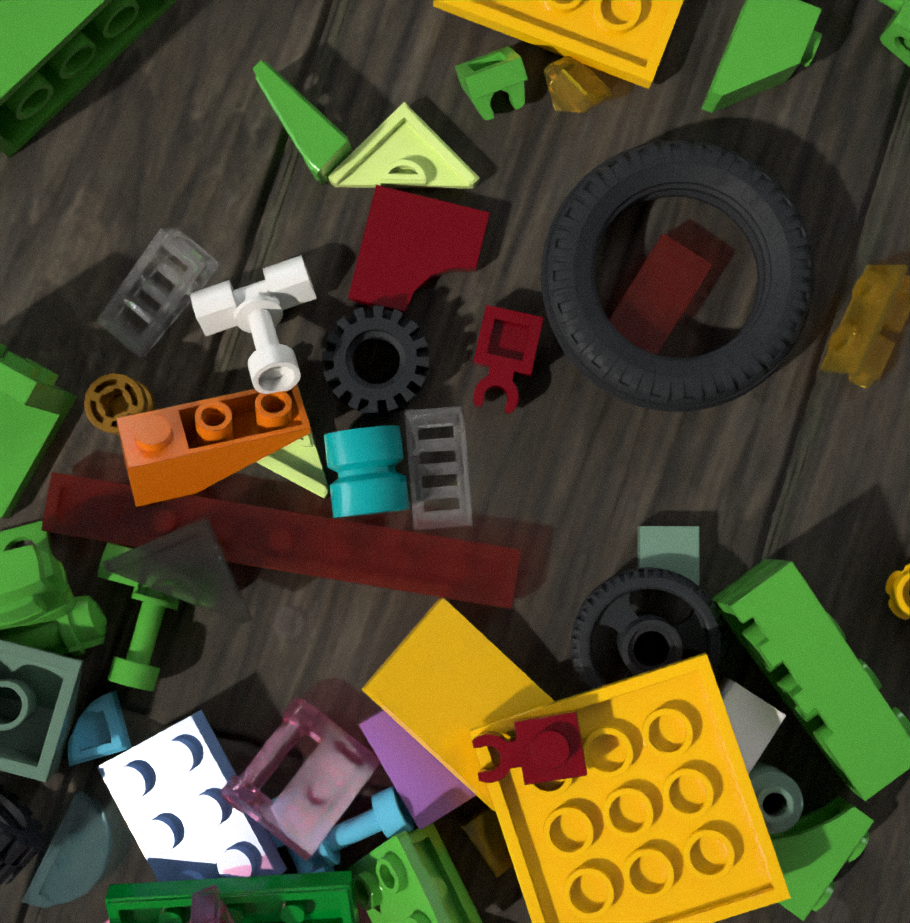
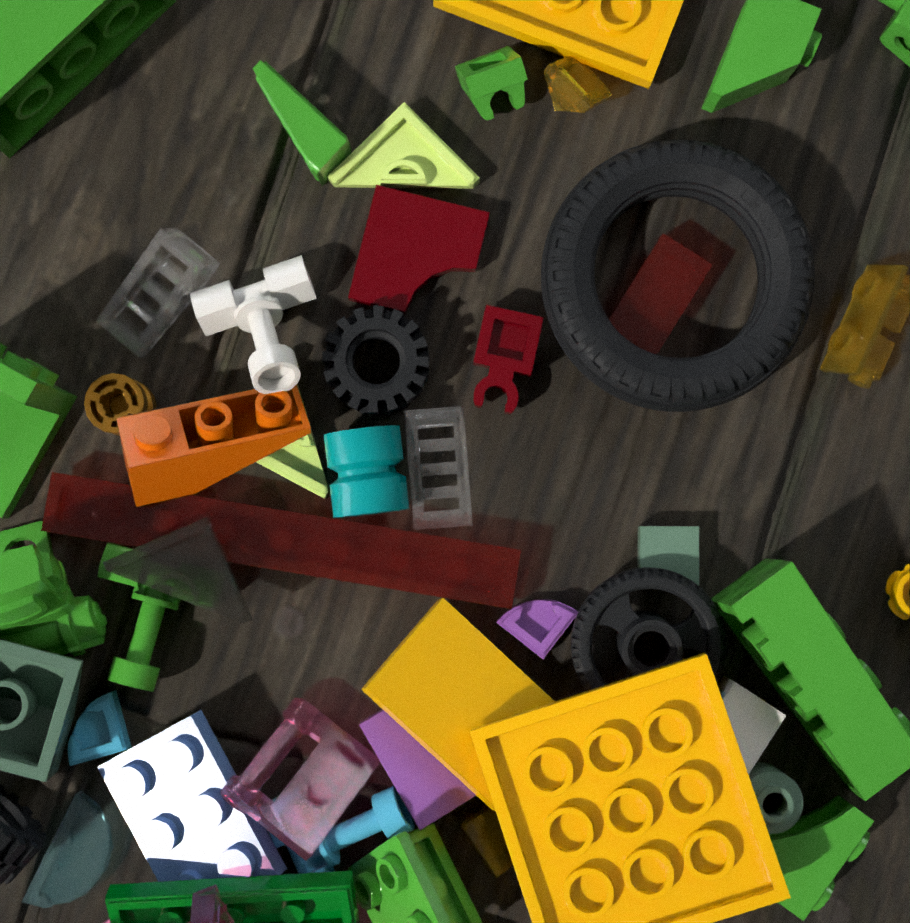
(538, 623): none -> medium lavender tile
(544, 747): dark red plate -> none

